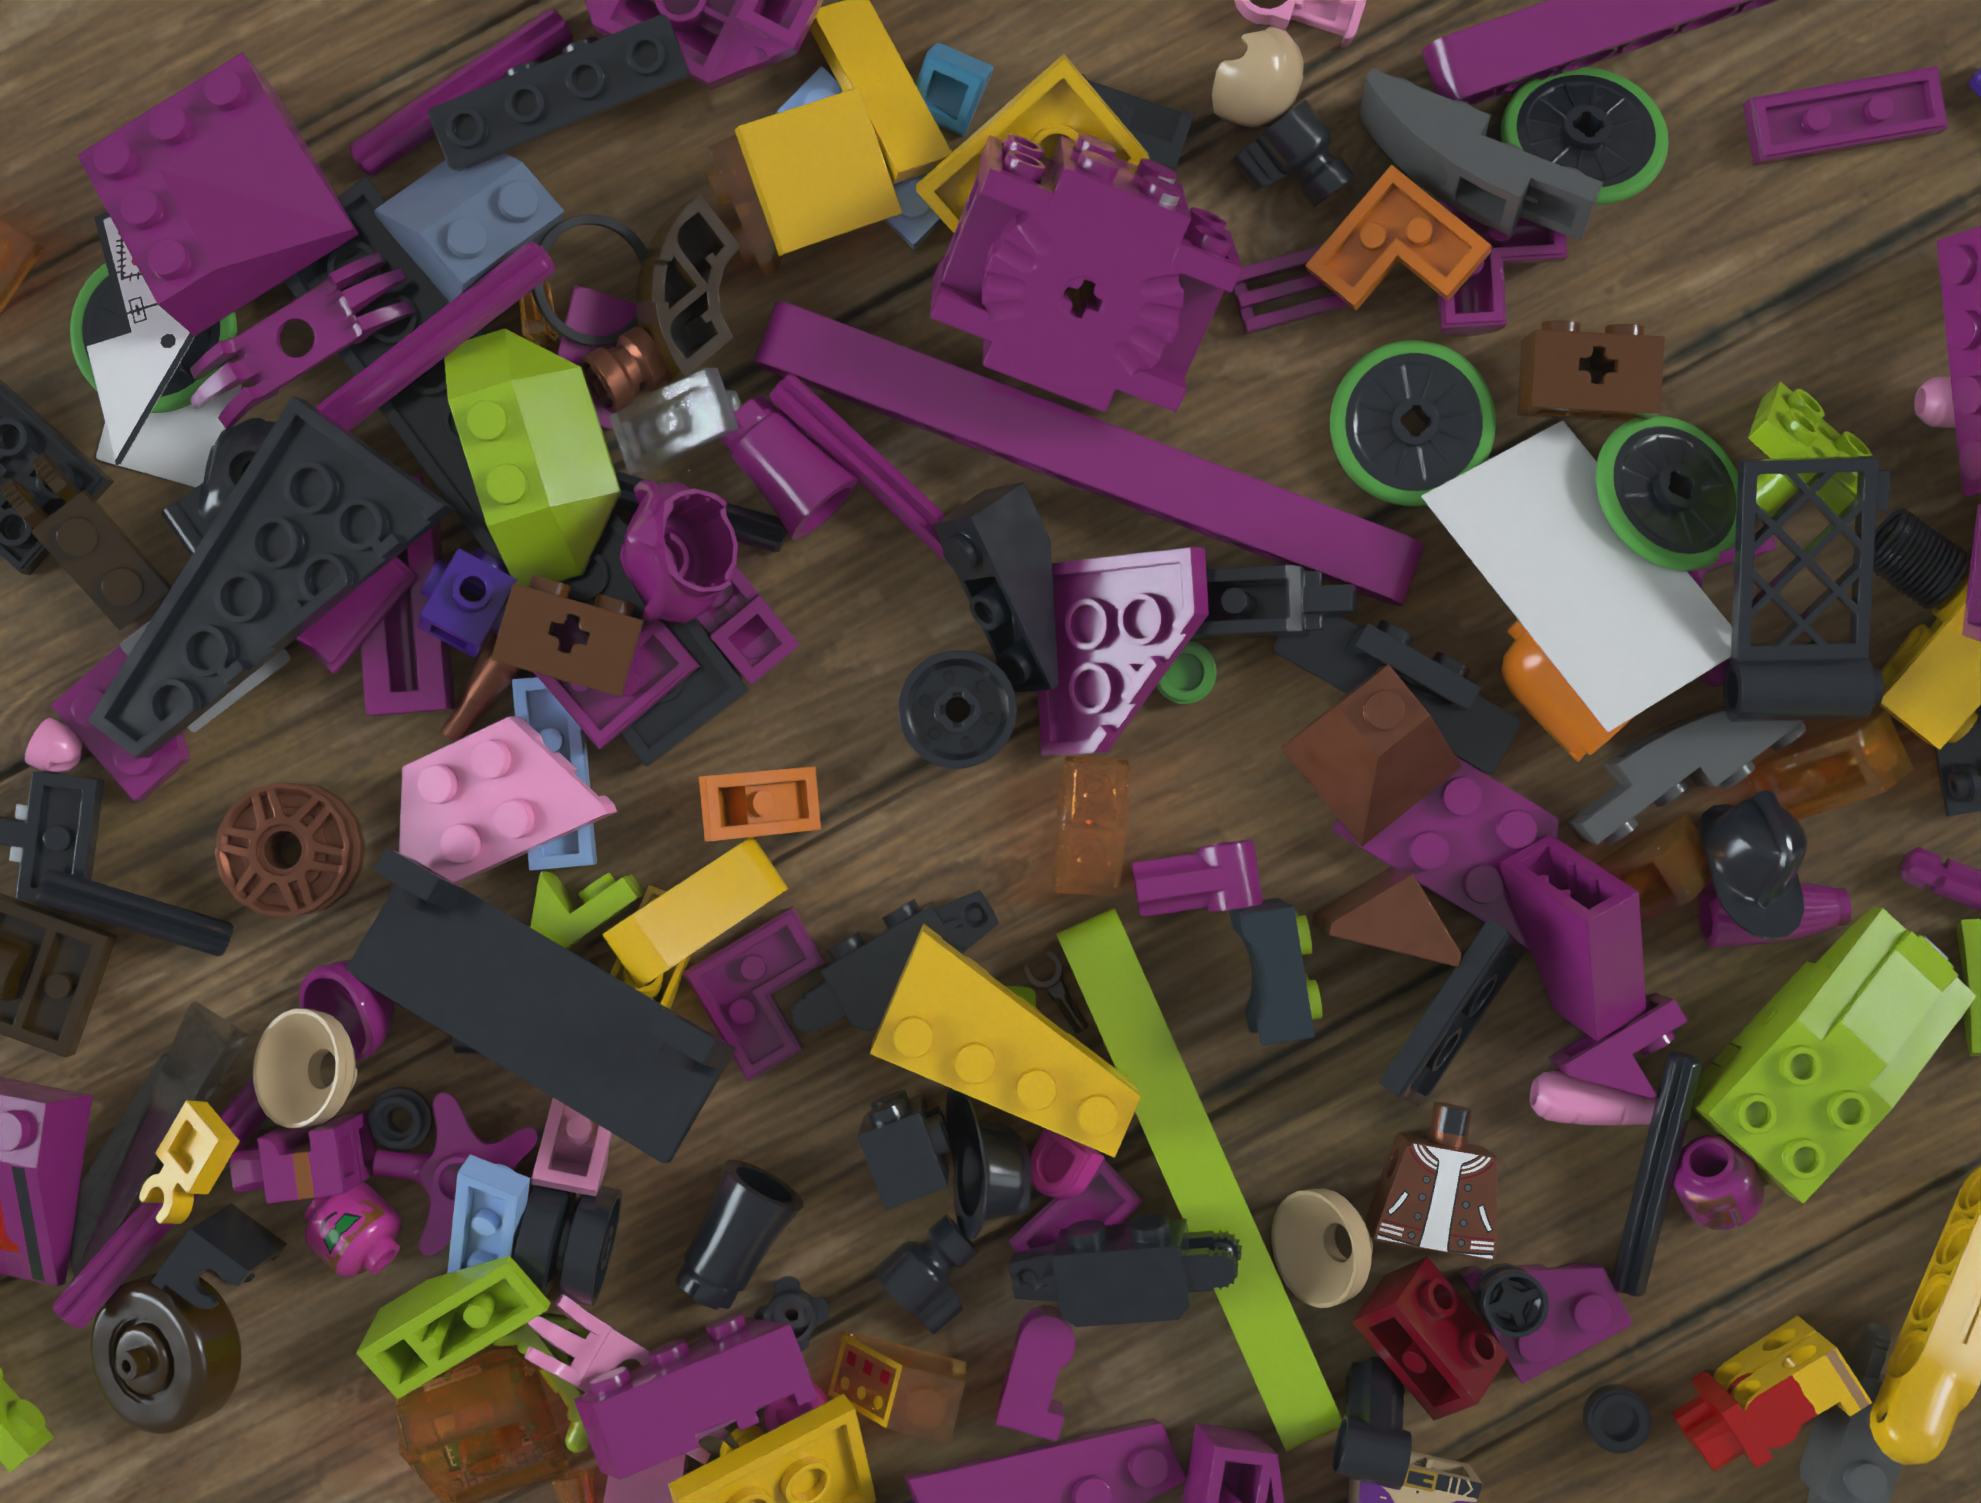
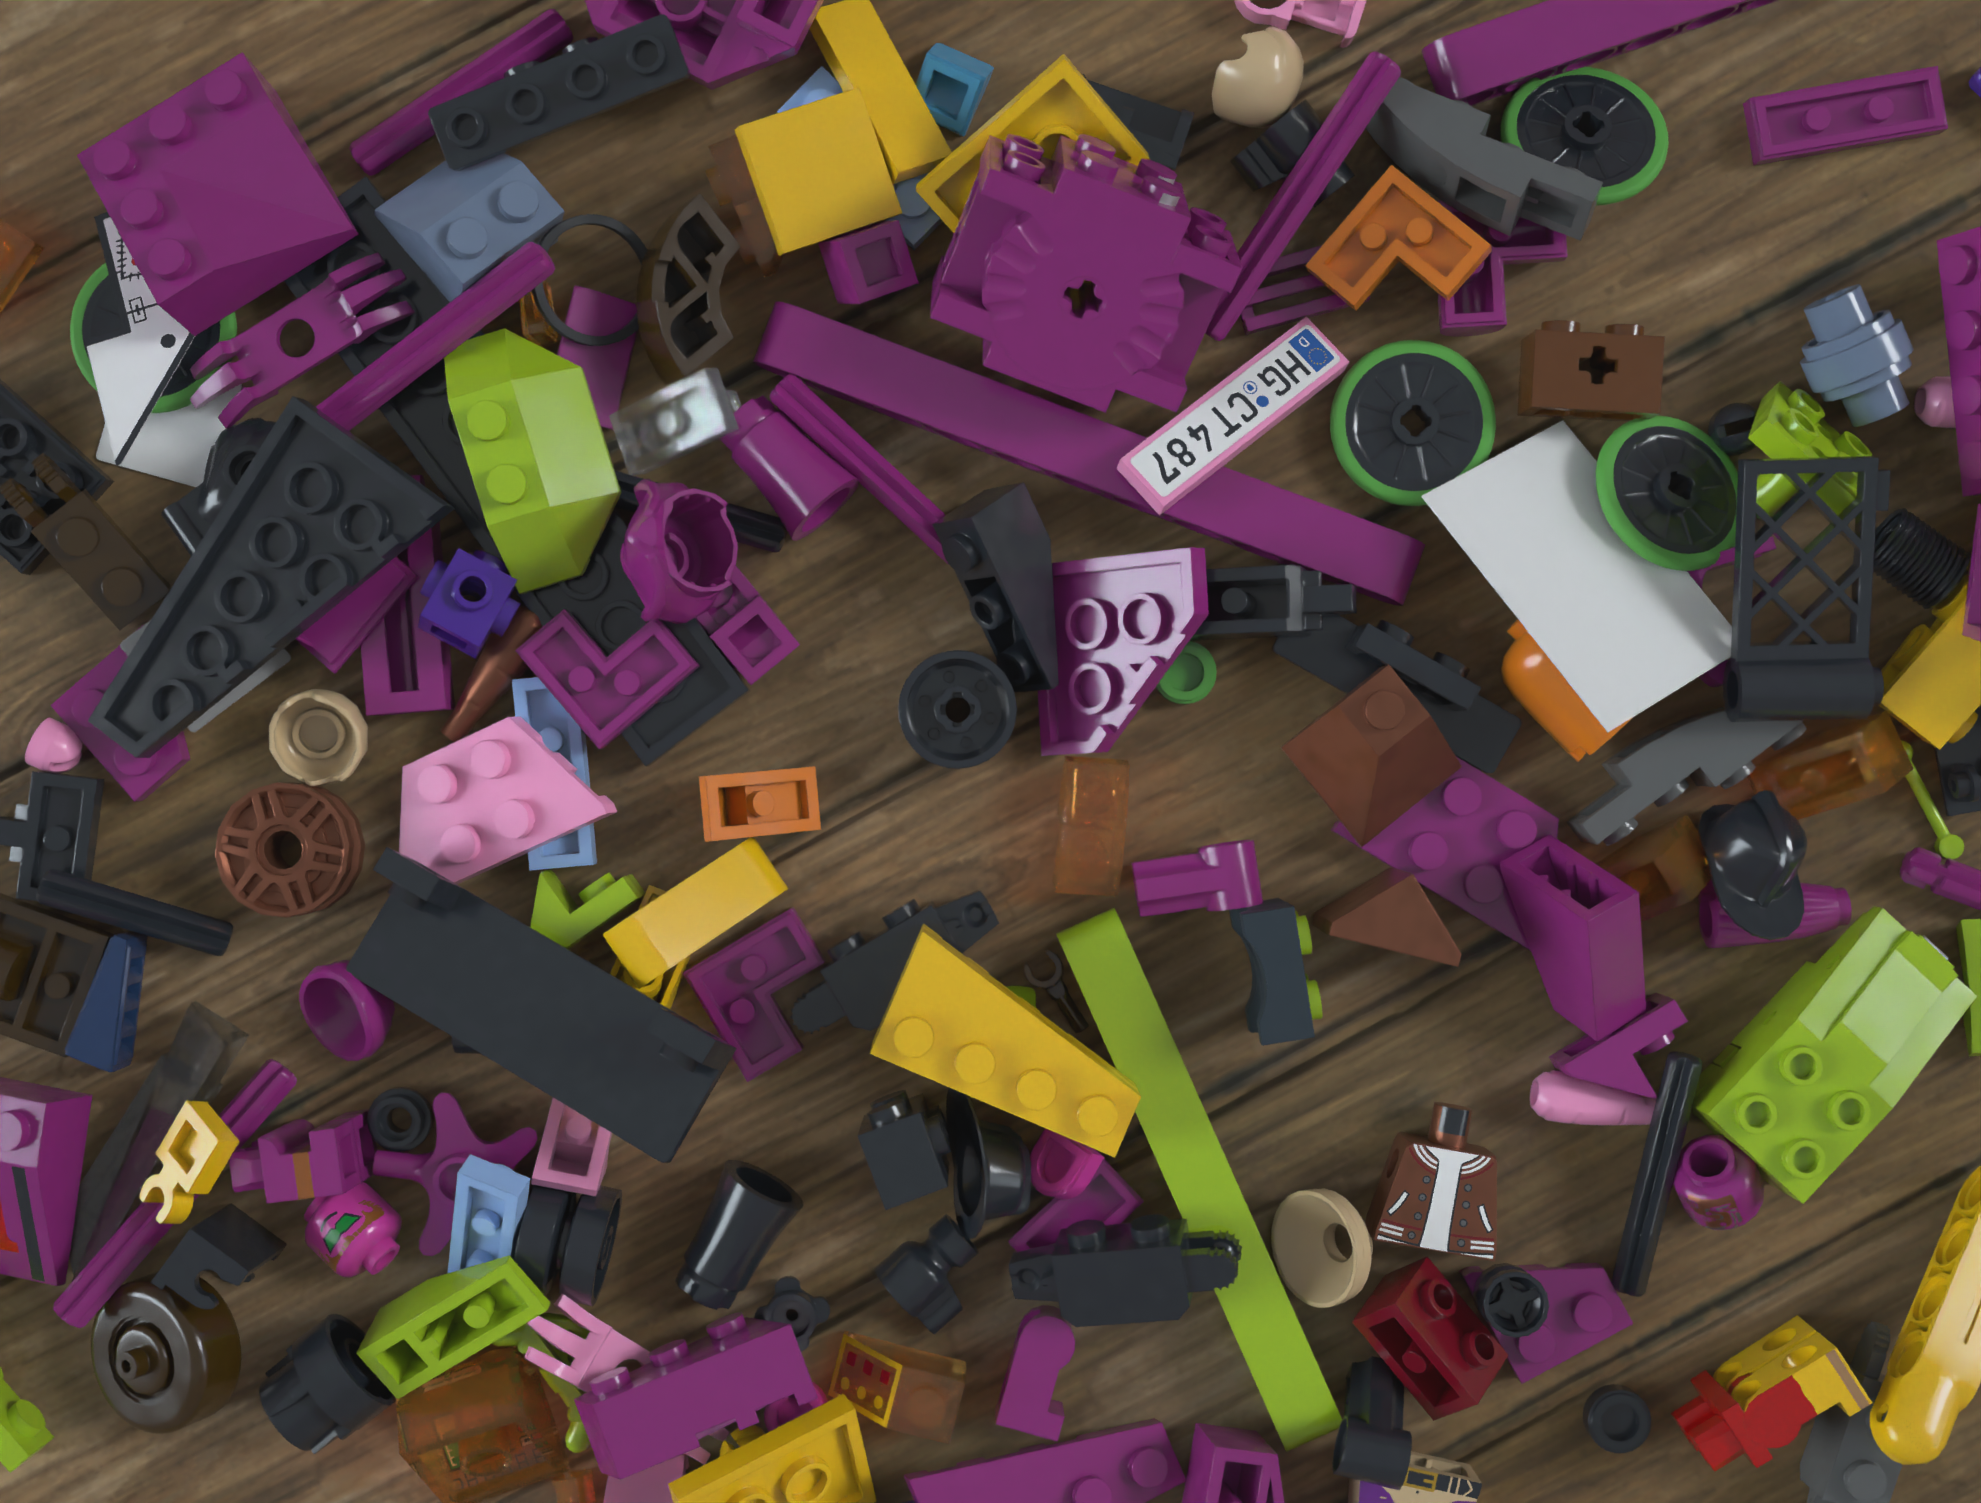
(109, 1015): none -> dark blue slope
(289, 1068): tan piece -> none
(318, 737): none -> tan hair
(323, 1387): none -> black piece
(528, 641): reddish brown brick -> none
(624, 370): copper wheel -> none
(868, 262): none -> magenta brick
(1232, 415): none -> tile
(1305, 185): none -> magenta axle
(1453, 1014): black tile -> none
(1732, 413): none -> black hinge
(1856, 355): none -> sand blue piece
(1946, 844): none -> lime hinge

